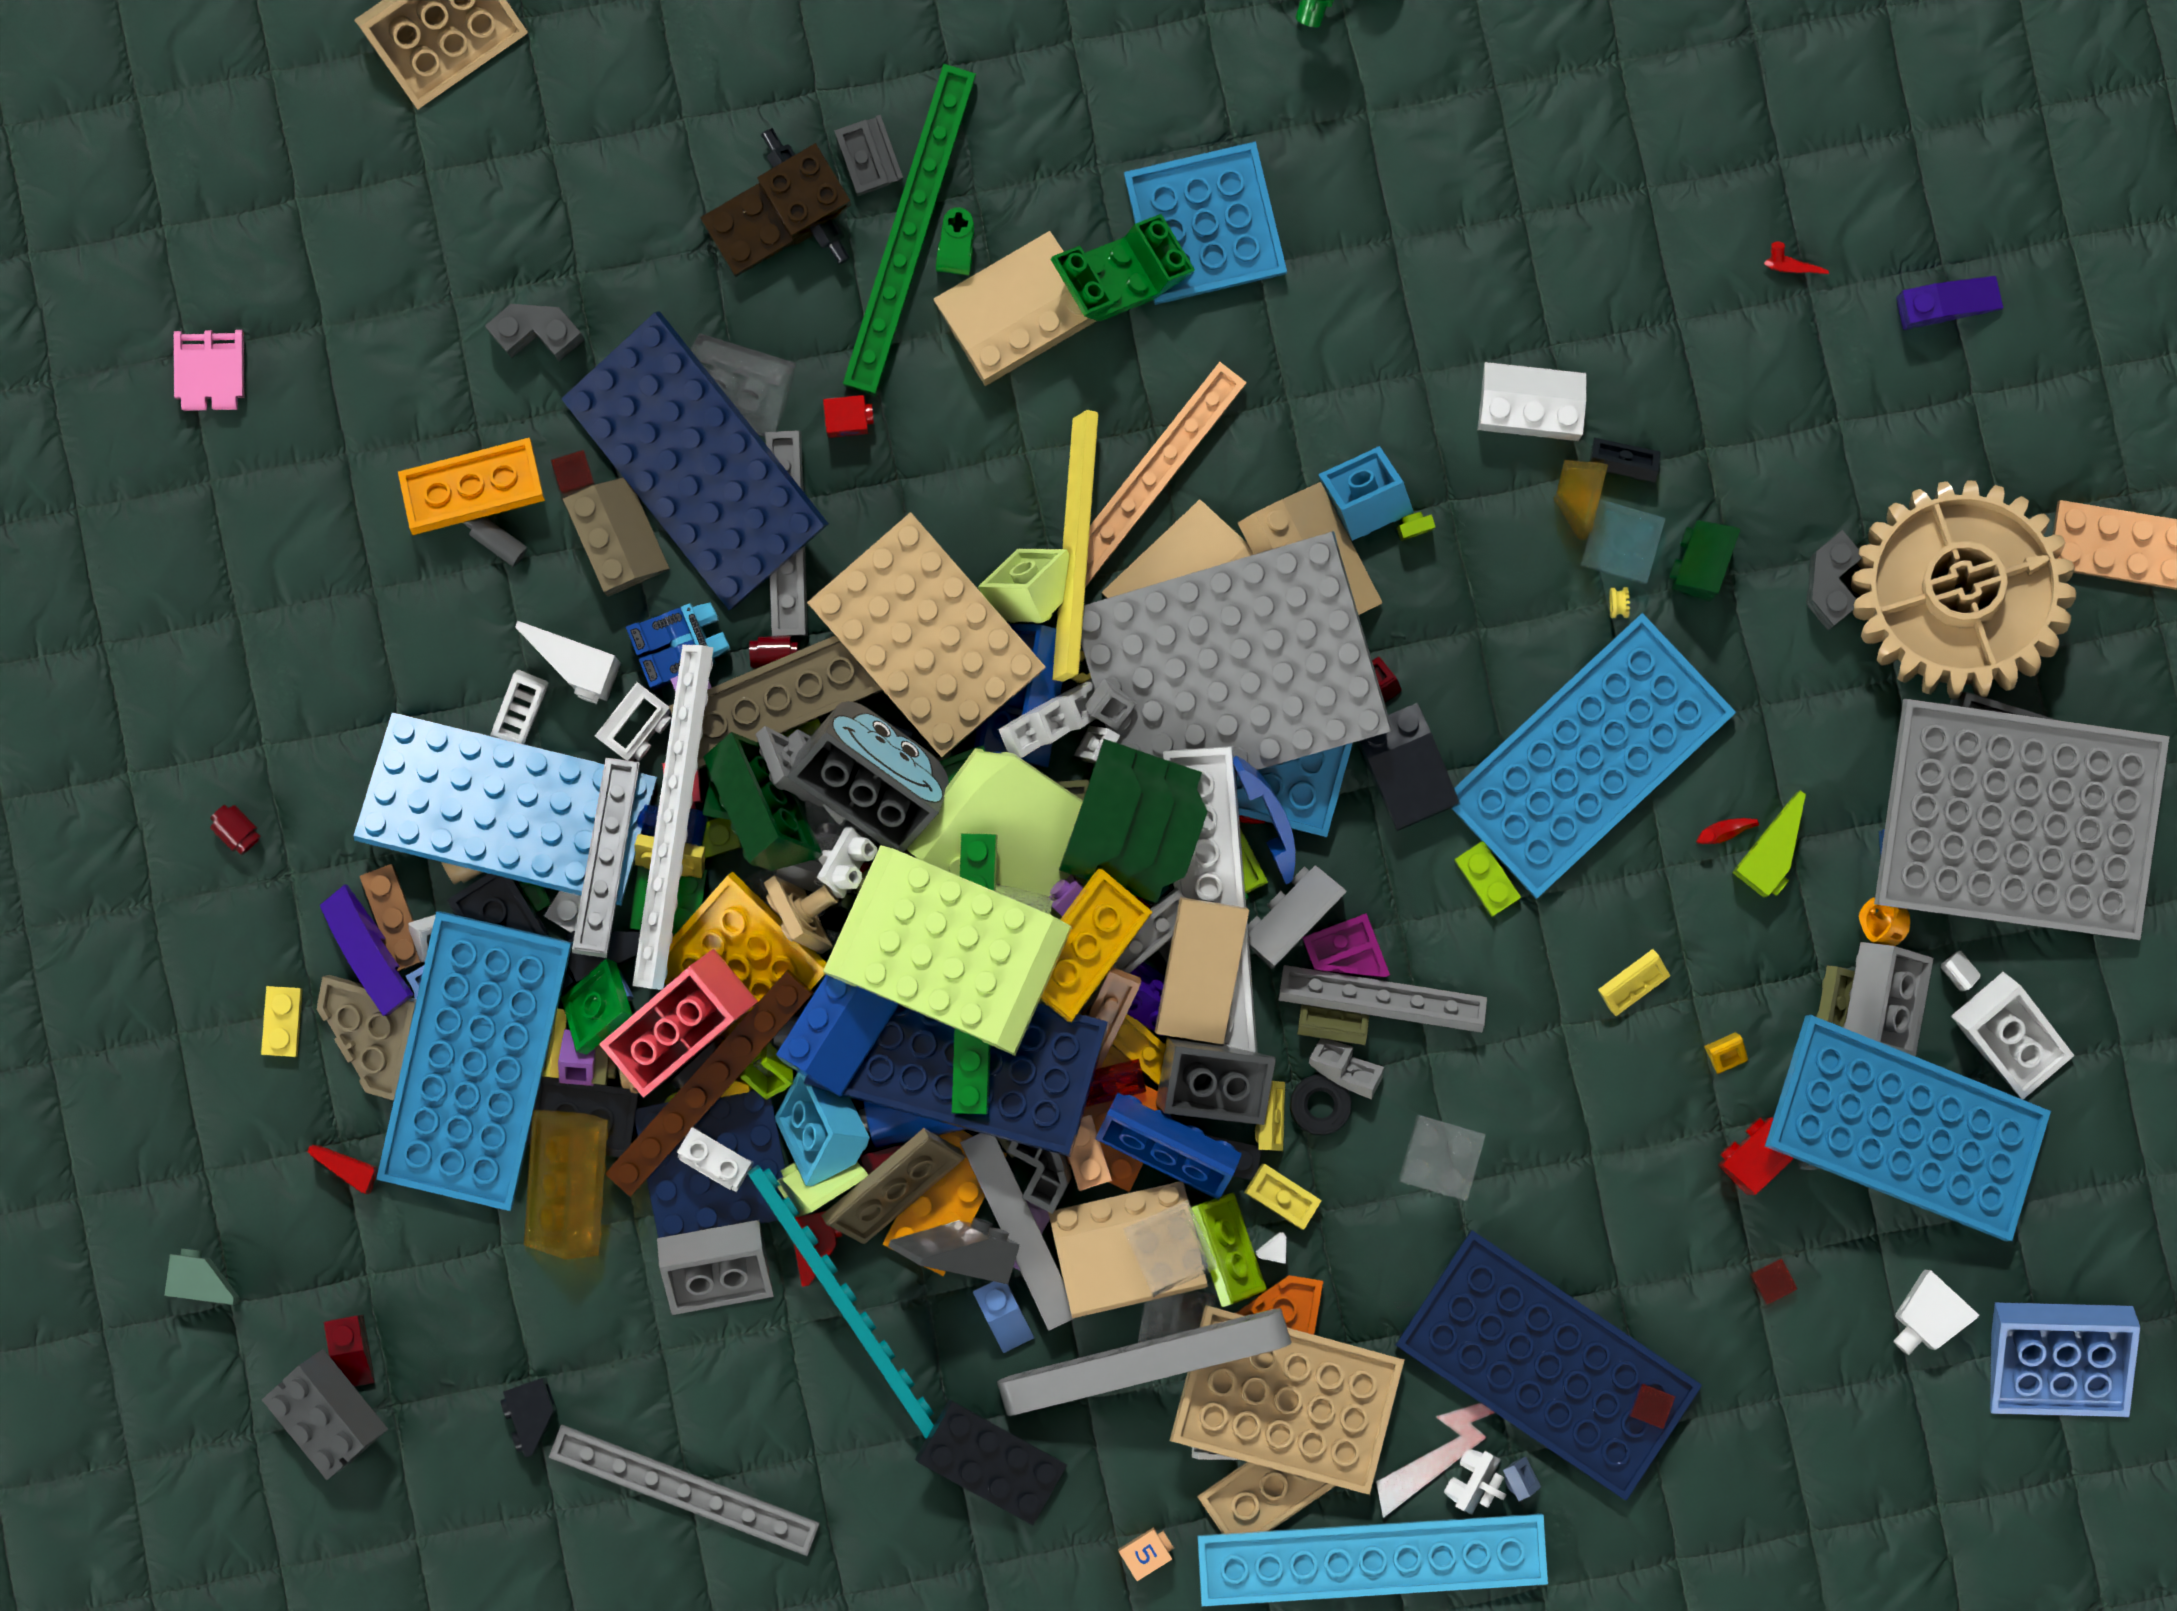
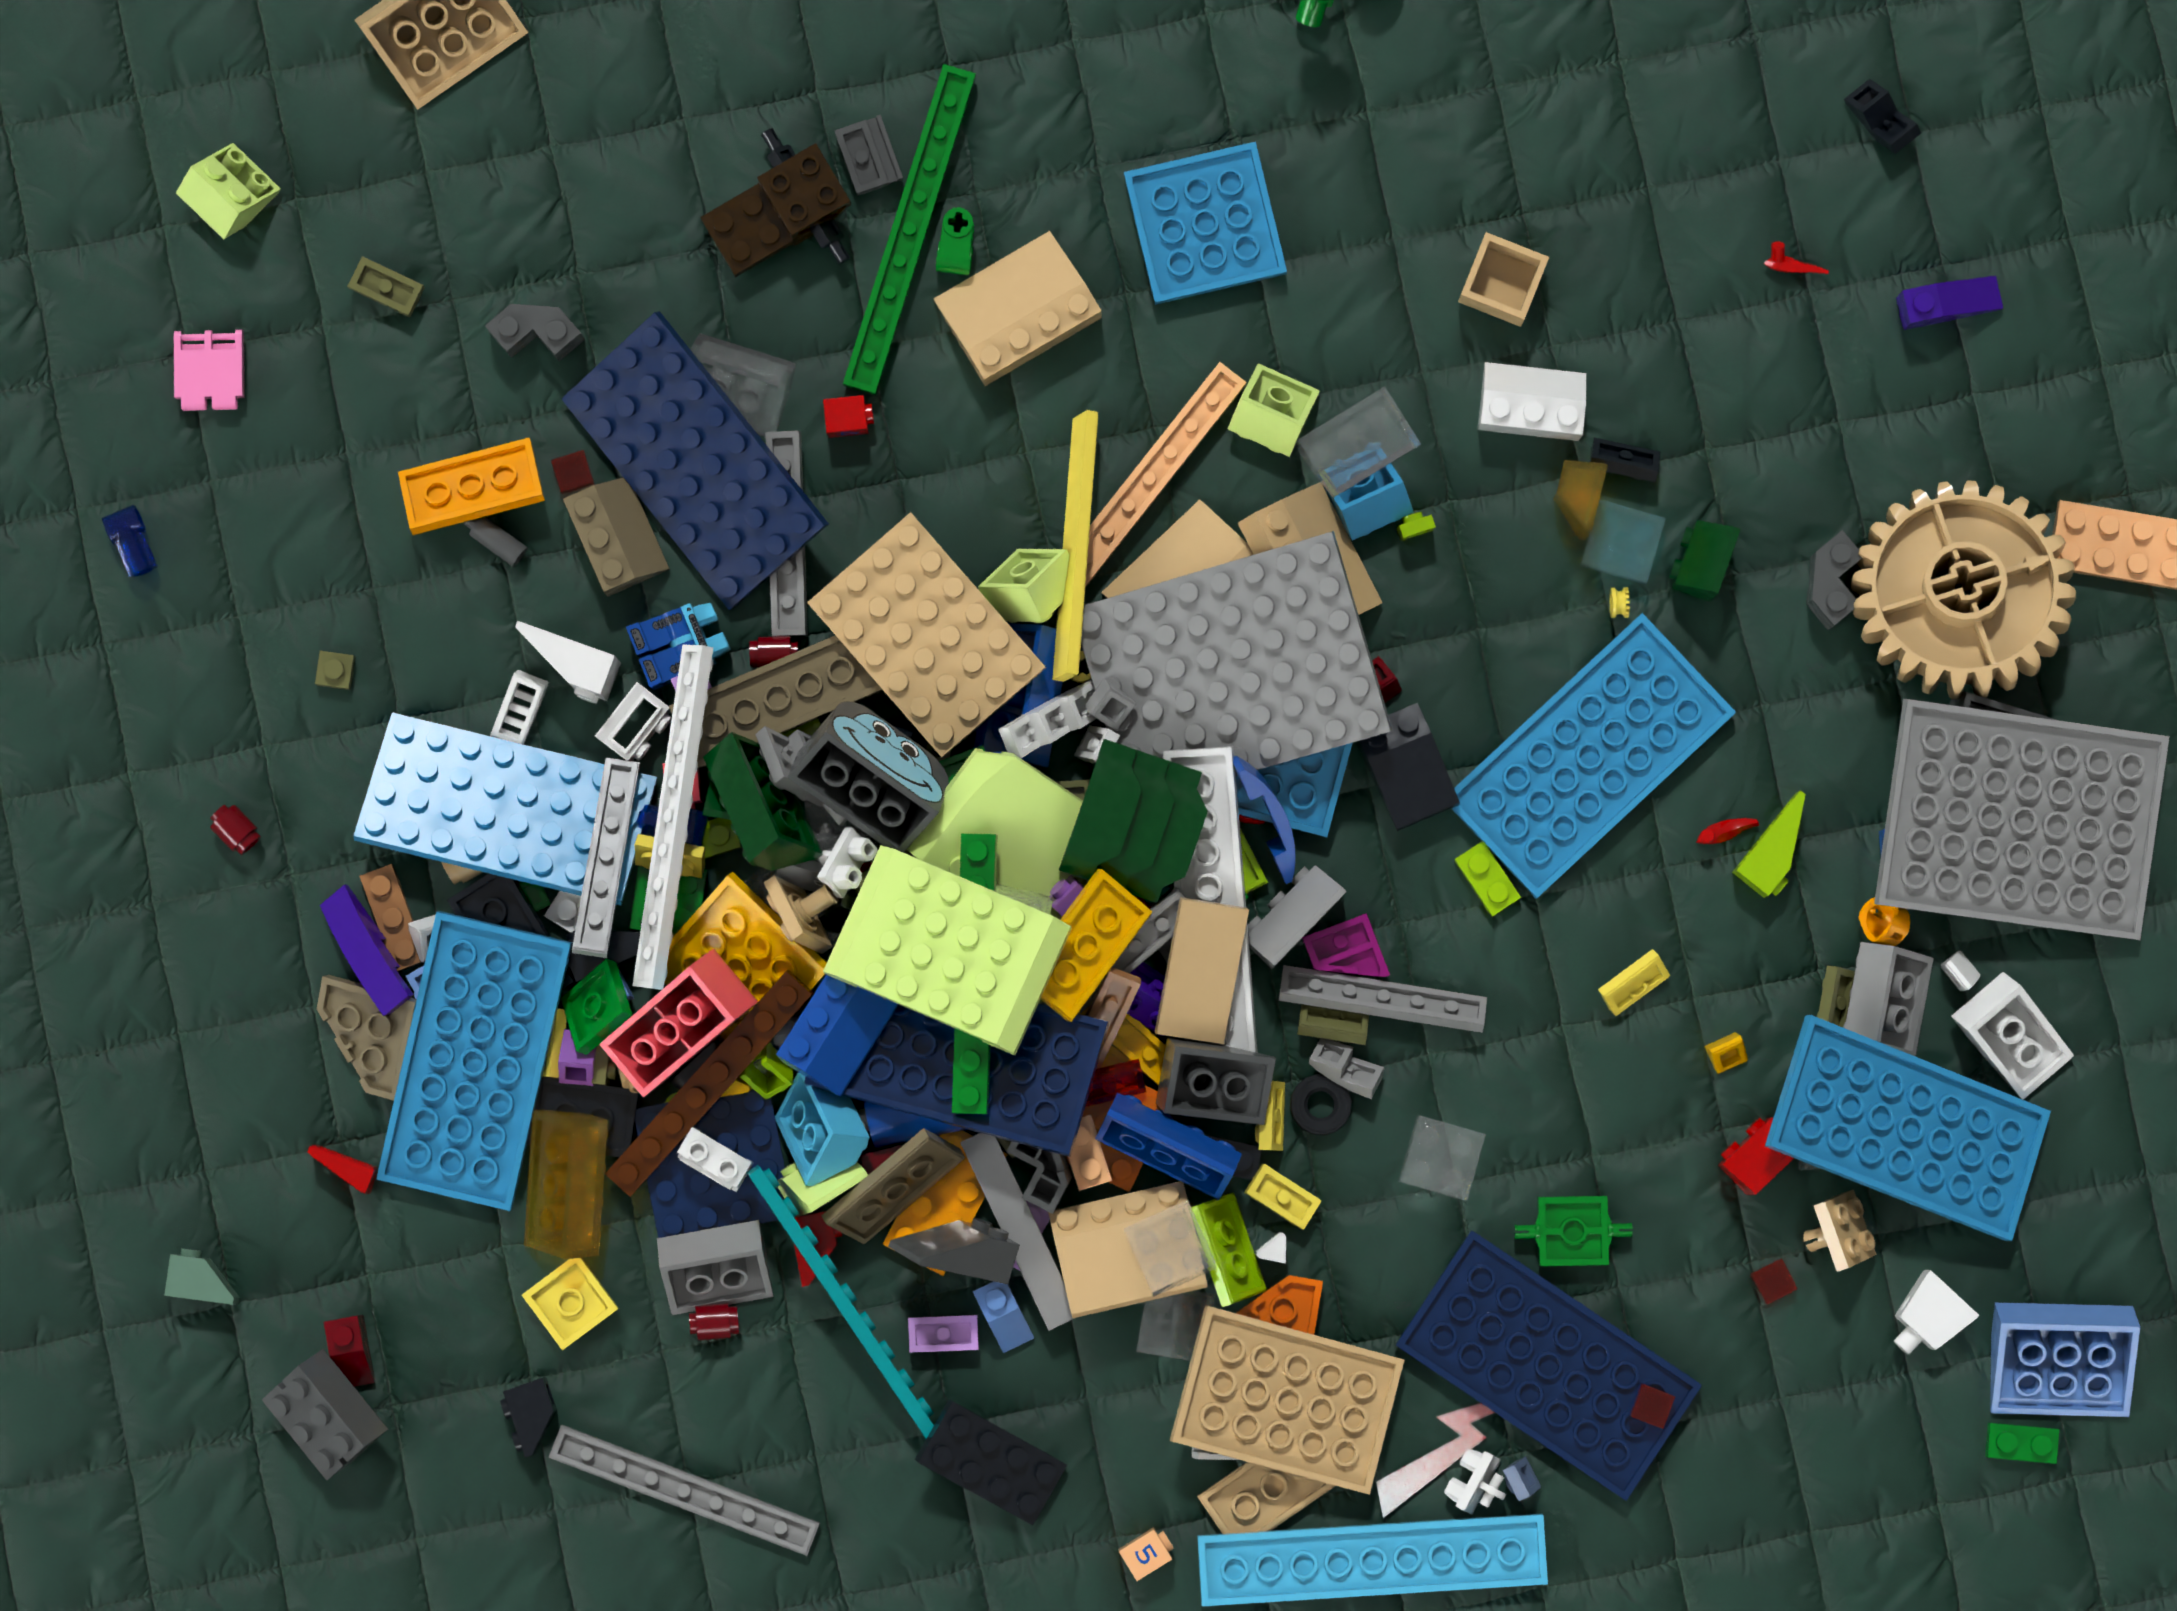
(127, 532): none -> clear blue piece
(227, 190): none -> yellowish green slope
(281, 1021): light yellow plate -> none
(335, 670): none -> olive plate
(386, 286): none -> olive plate
(570, 1302): none -> light yellow plate
(714, 1321): none -> dark red brick
(943, 1333): none -> lavender plate
(1124, 270): green slope -> none
(1144, 1362): light grey beam -> none
(1273, 410): none -> yellowish green slope
(1357, 442): none -> clear slope
(1503, 279): none -> tan piece
(1573, 1231): none -> green plate
(1842, 1231): none -> tan plate
(1880, 116): none -> black slope
(2022, 1443): none -> green plate

